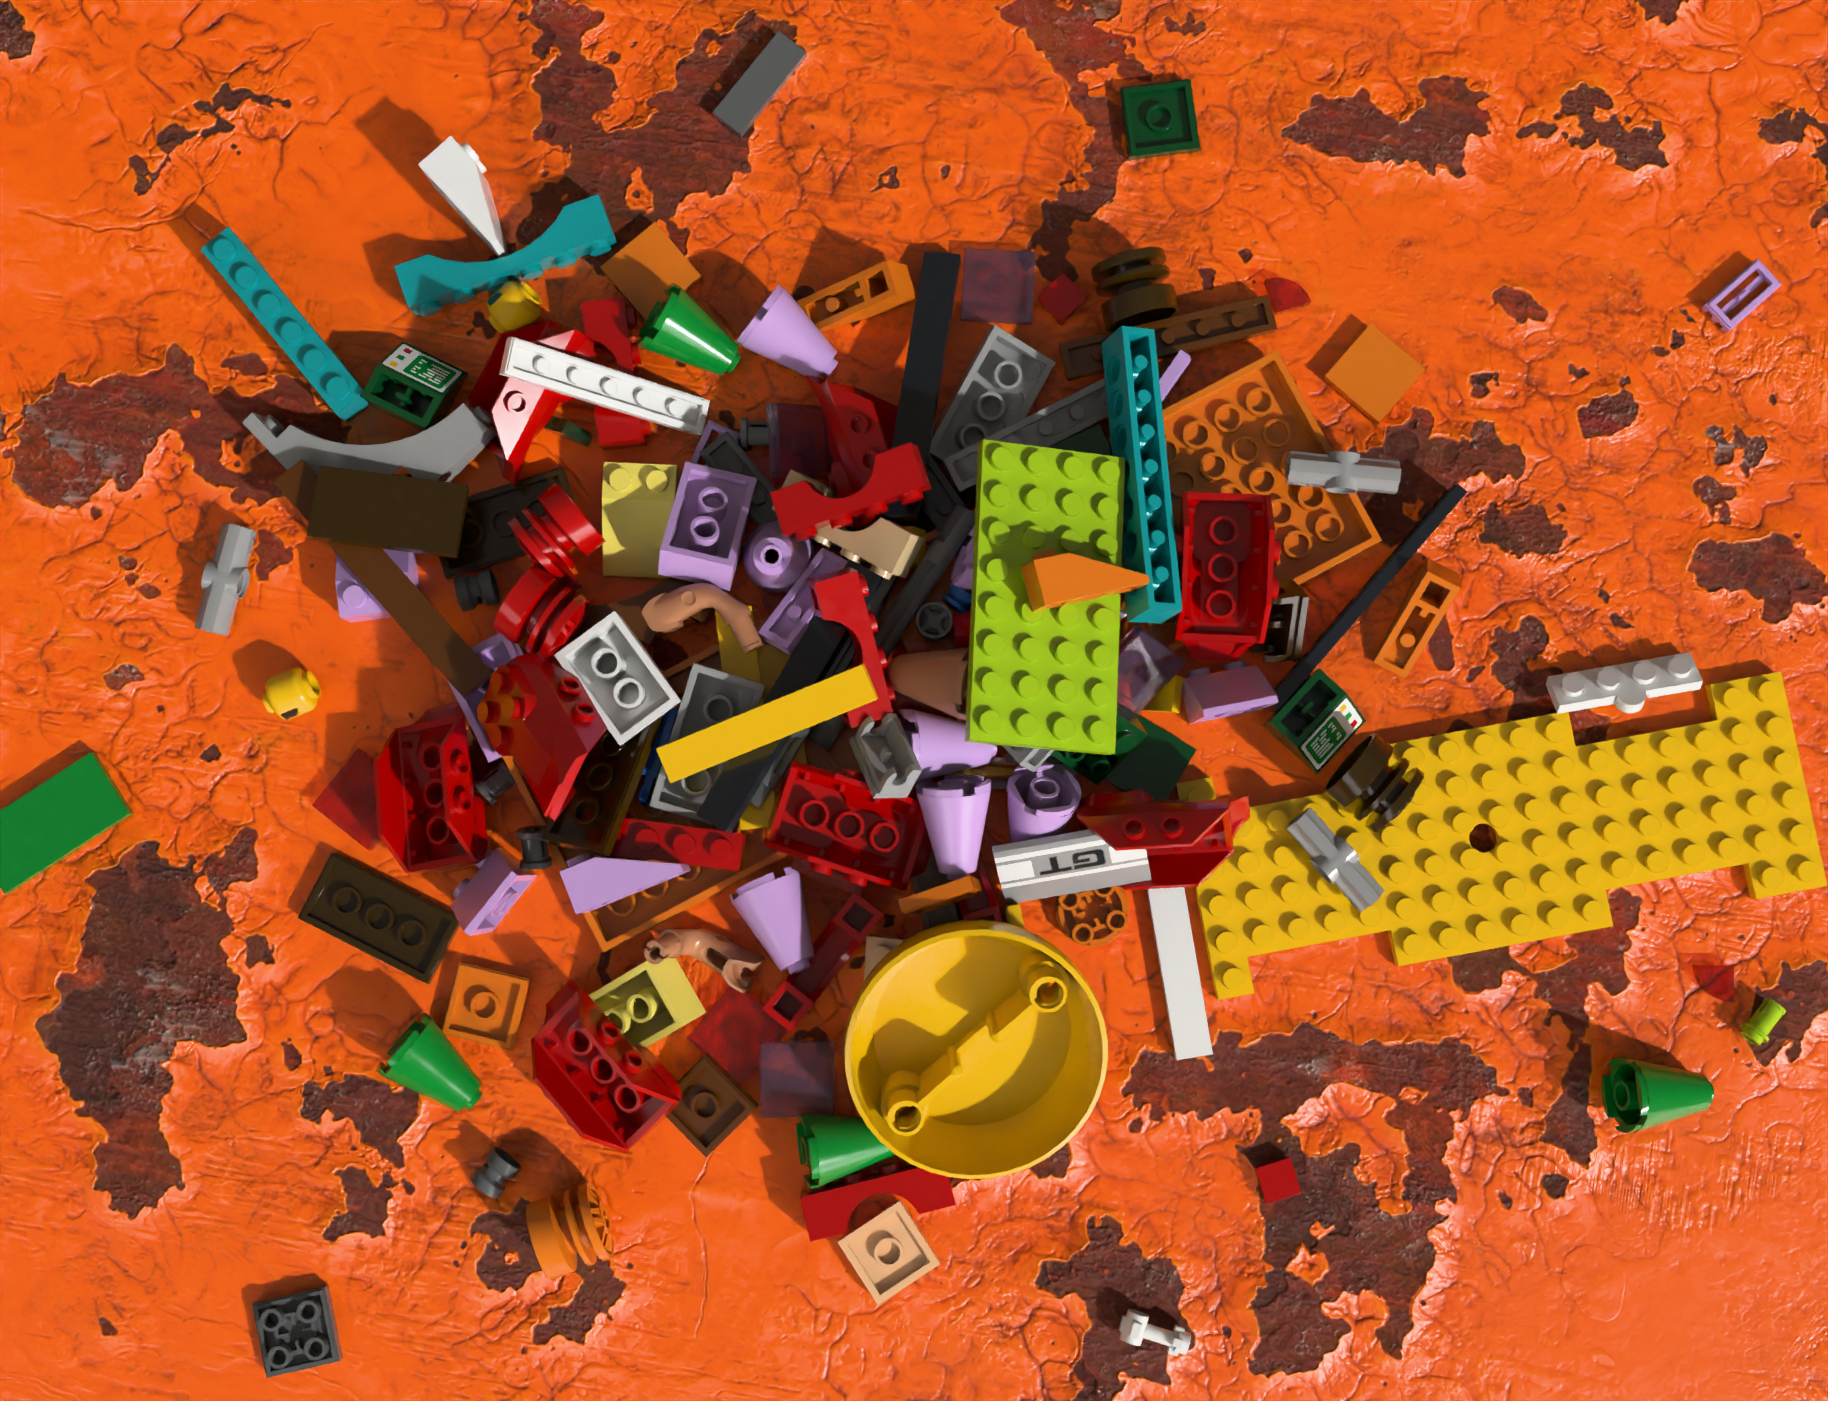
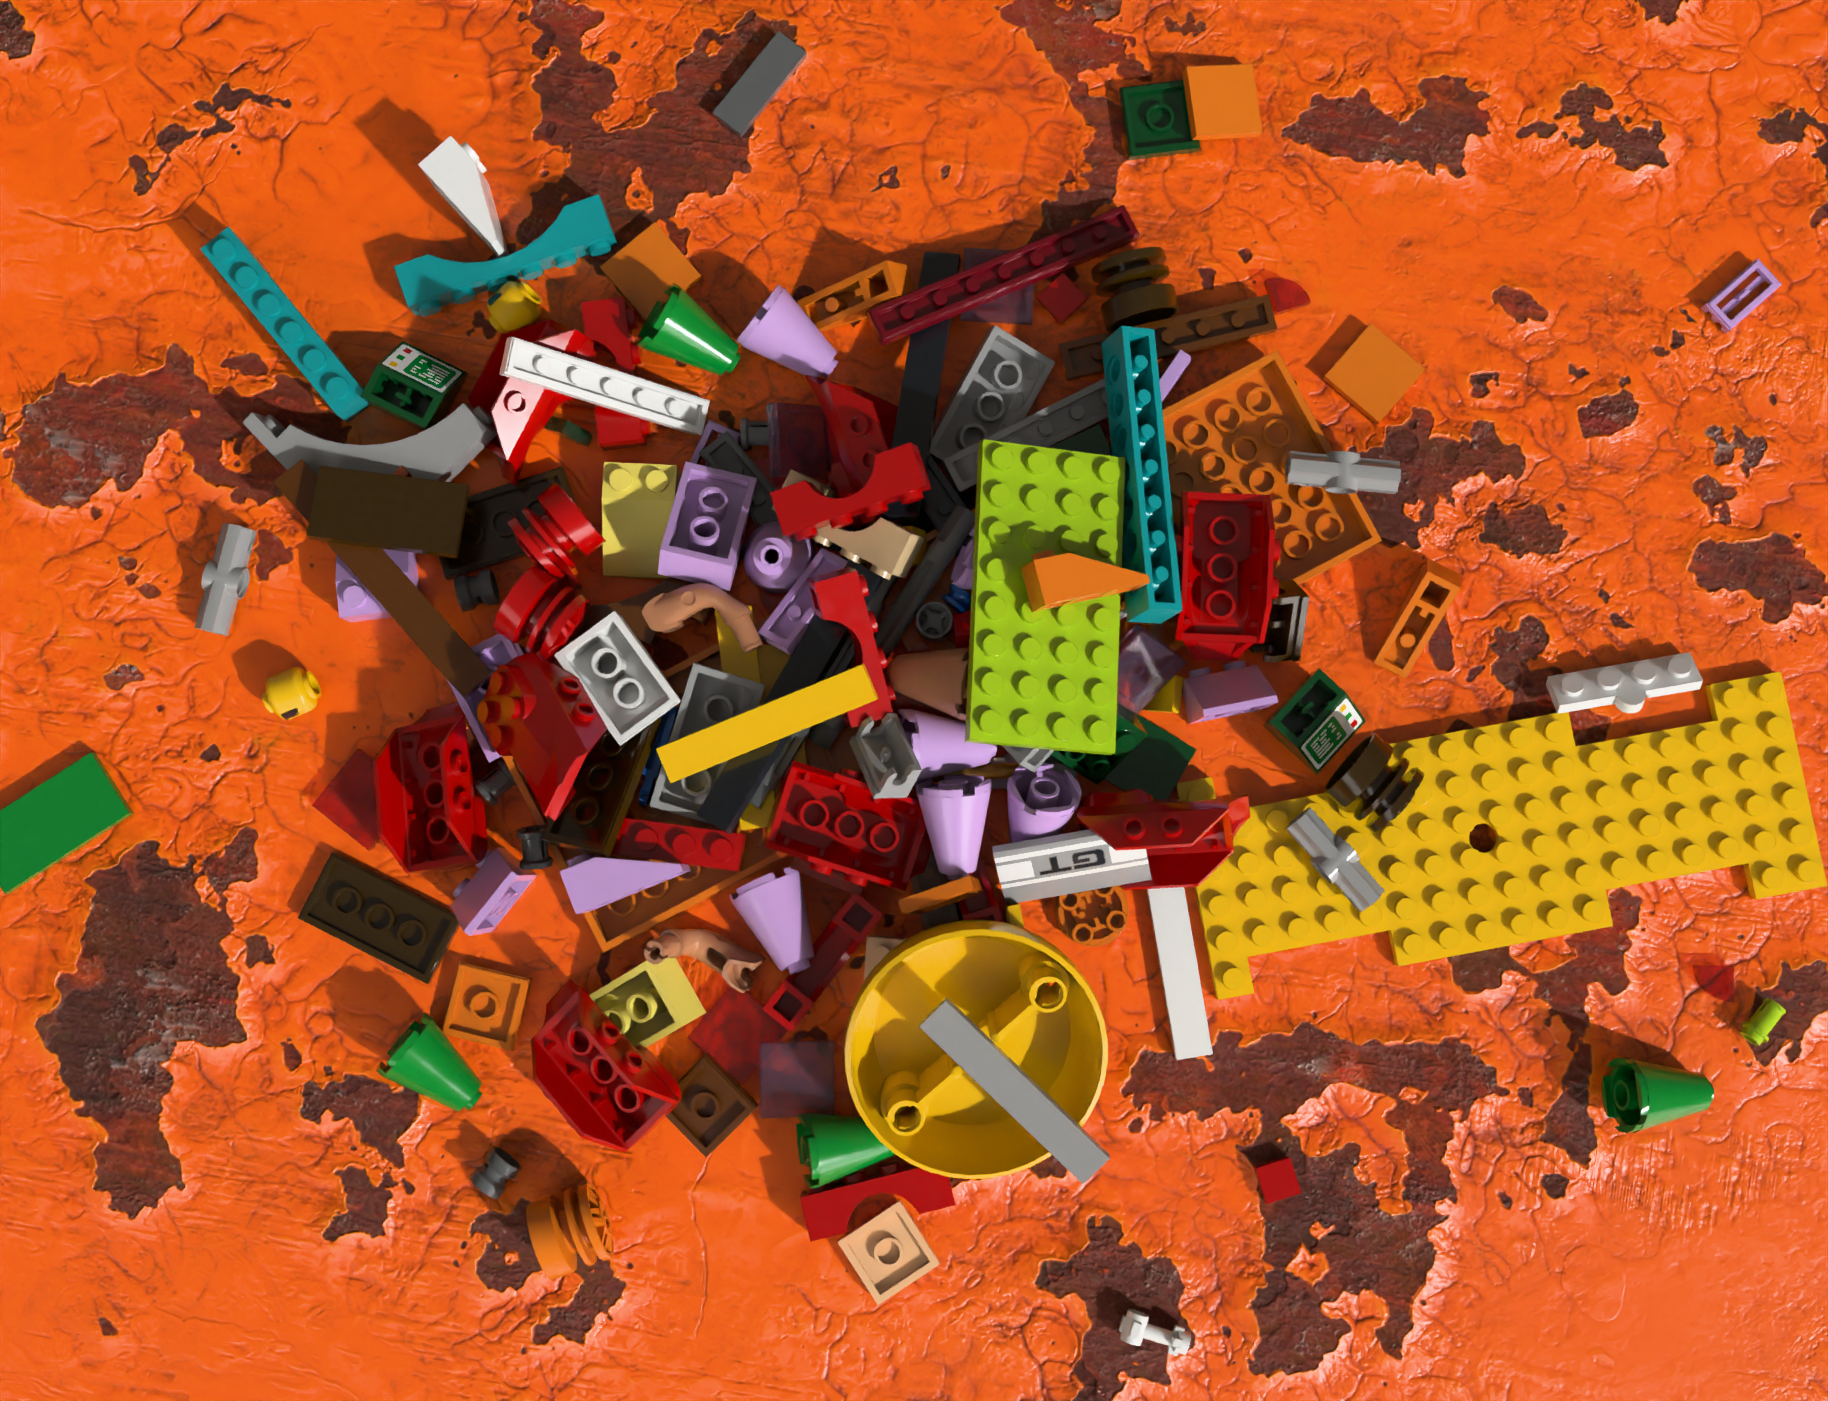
(297, 1331): dark grey tile -> none
(1002, 275): none -> dark red tile
(1014, 1090): none -> light grey tile
(1222, 101): none -> orange tile
(1367, 594): black tile -> none

